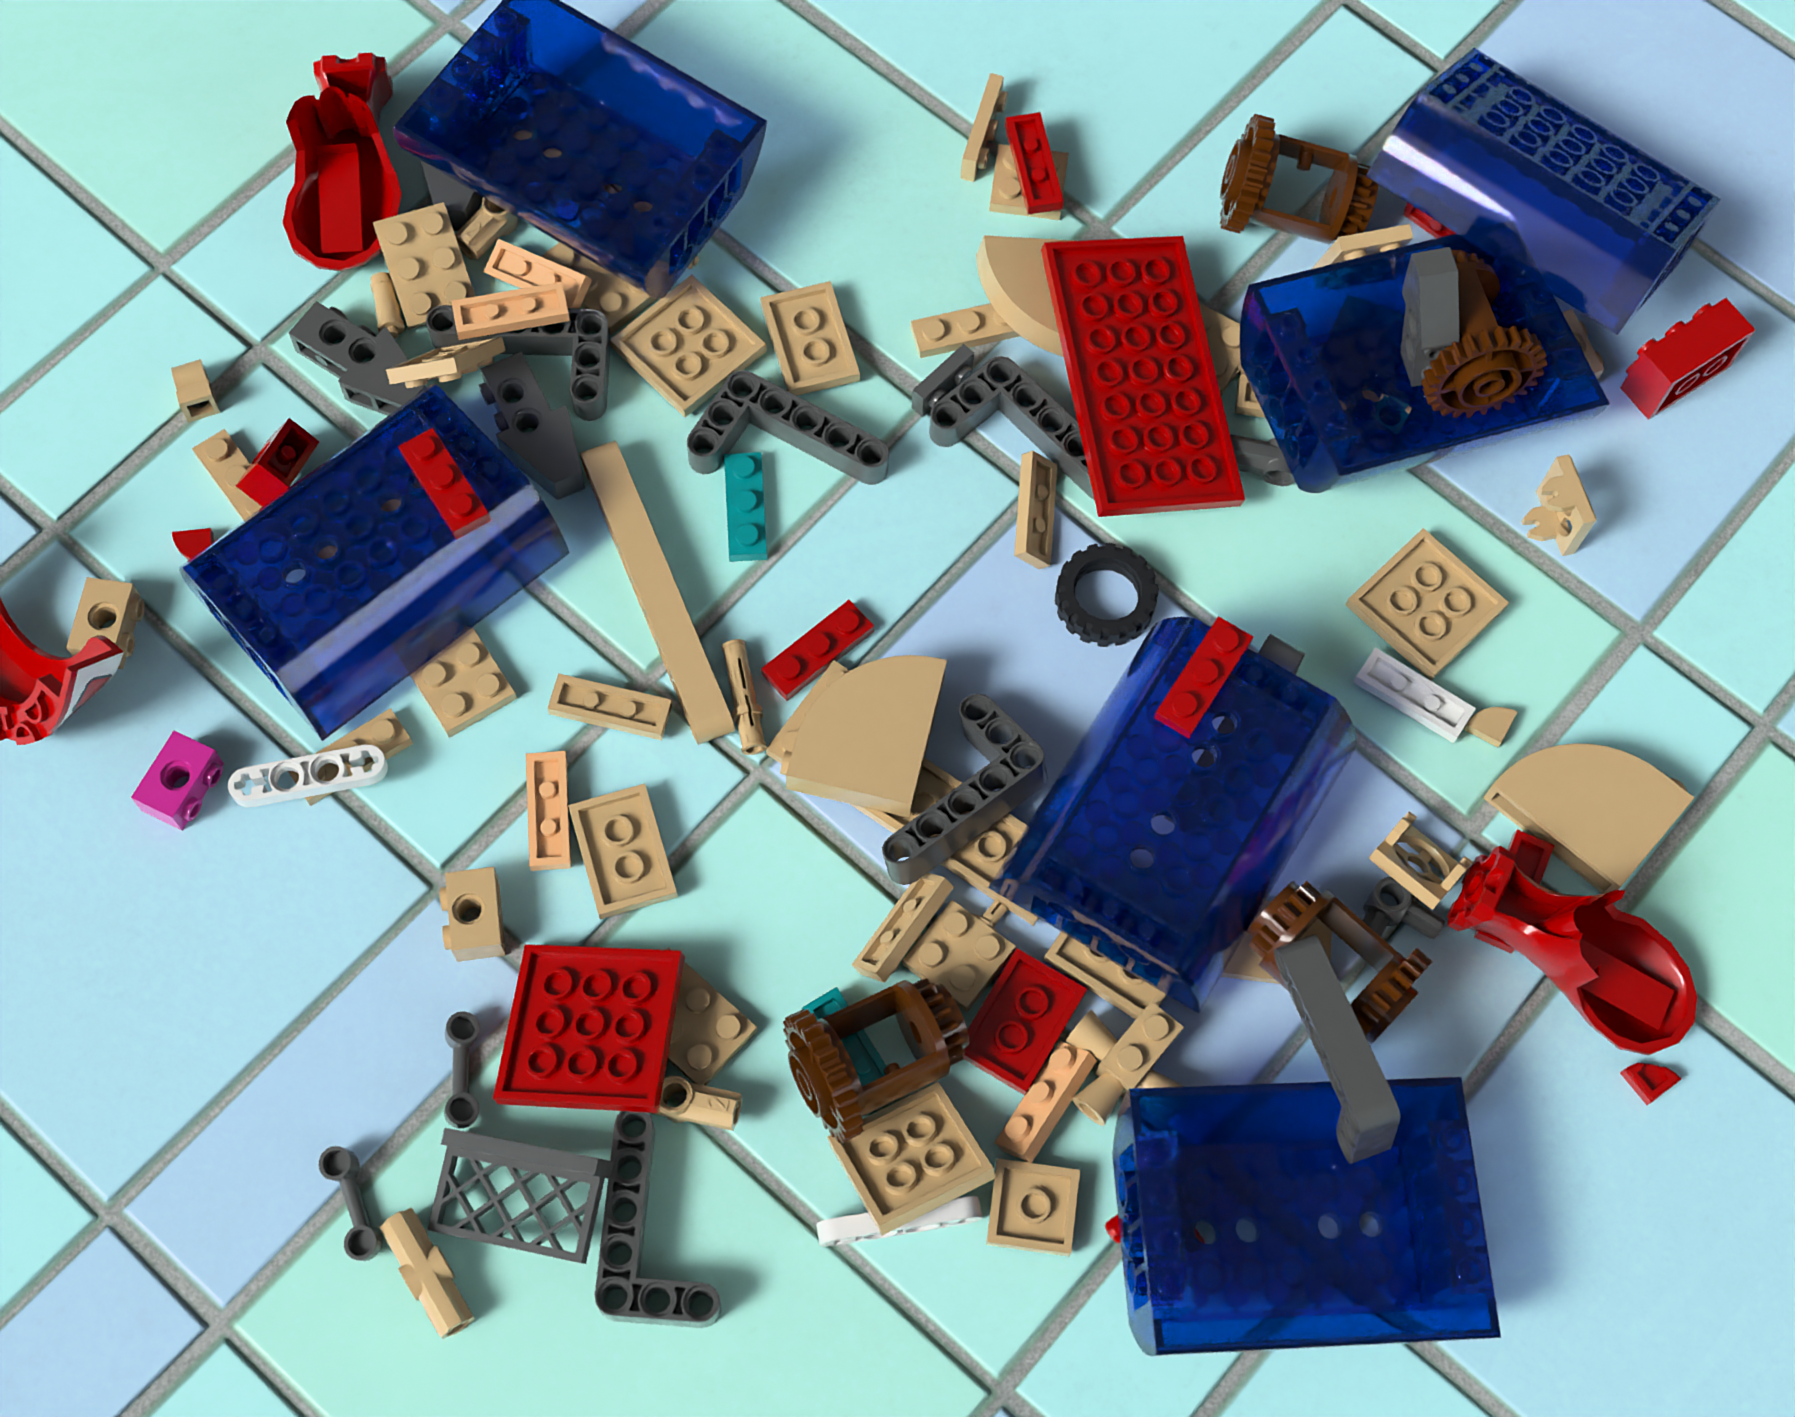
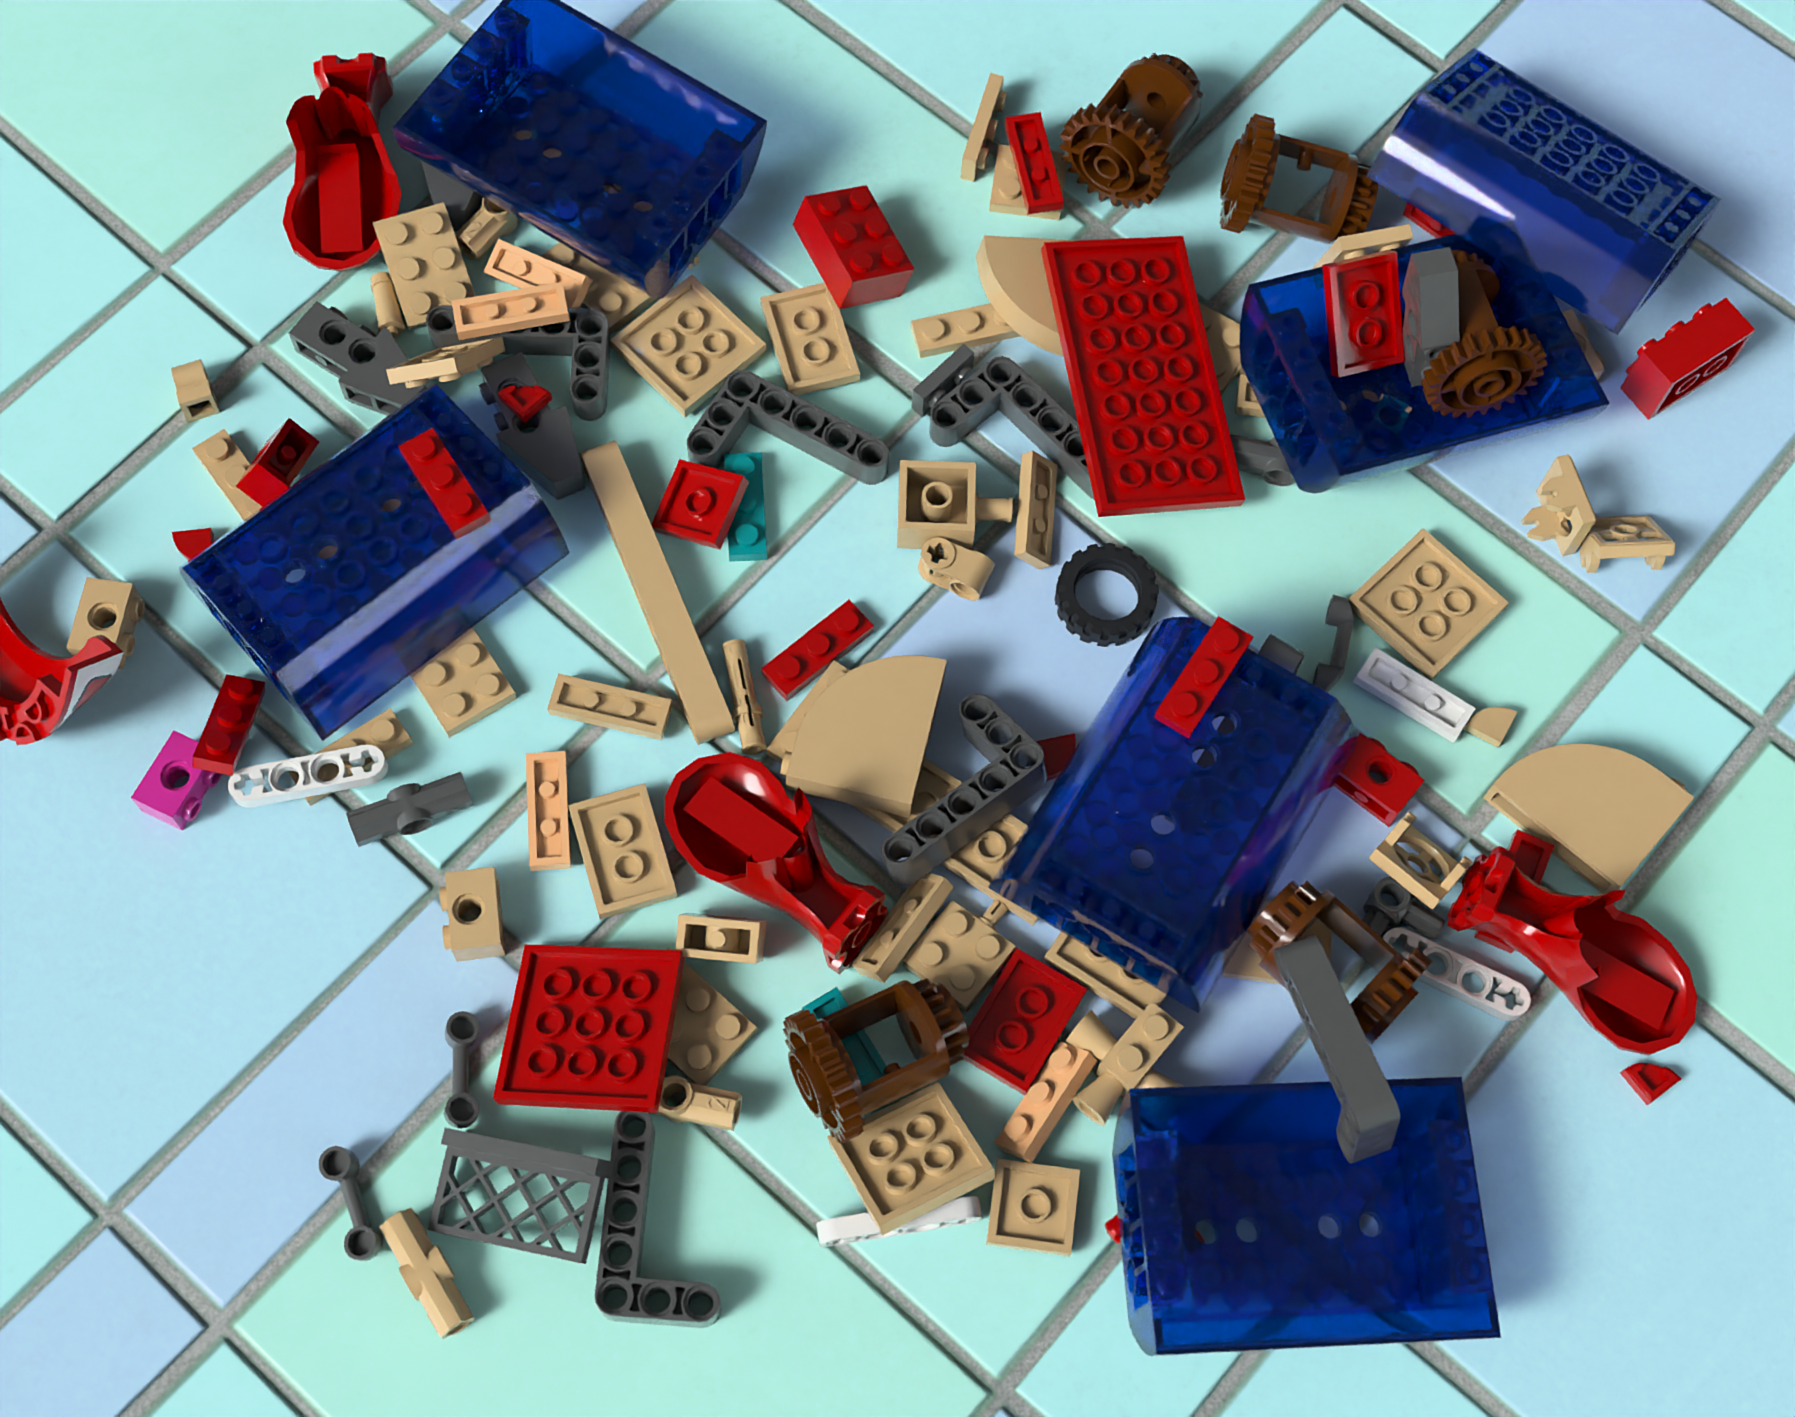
(228, 725): none -> red plate
(409, 809): none -> dark grey piece
(525, 400): none -> red tile
(699, 504): none -> red plate
(721, 938): none -> tan brick
(751, 837): none -> red animal
(853, 246): none -> red brick
(943, 503): none -> tan brick
(957, 570): none -> tan piece
(1057, 752): none -> red tile
(1120, 148): none -> reddish brown piece
(1341, 616): none -> dark grey bar
(1363, 313): none -> red plate
(1380, 799): none -> red brick
(1456, 967): none -> white beam
(1627, 532): none -> tan piece

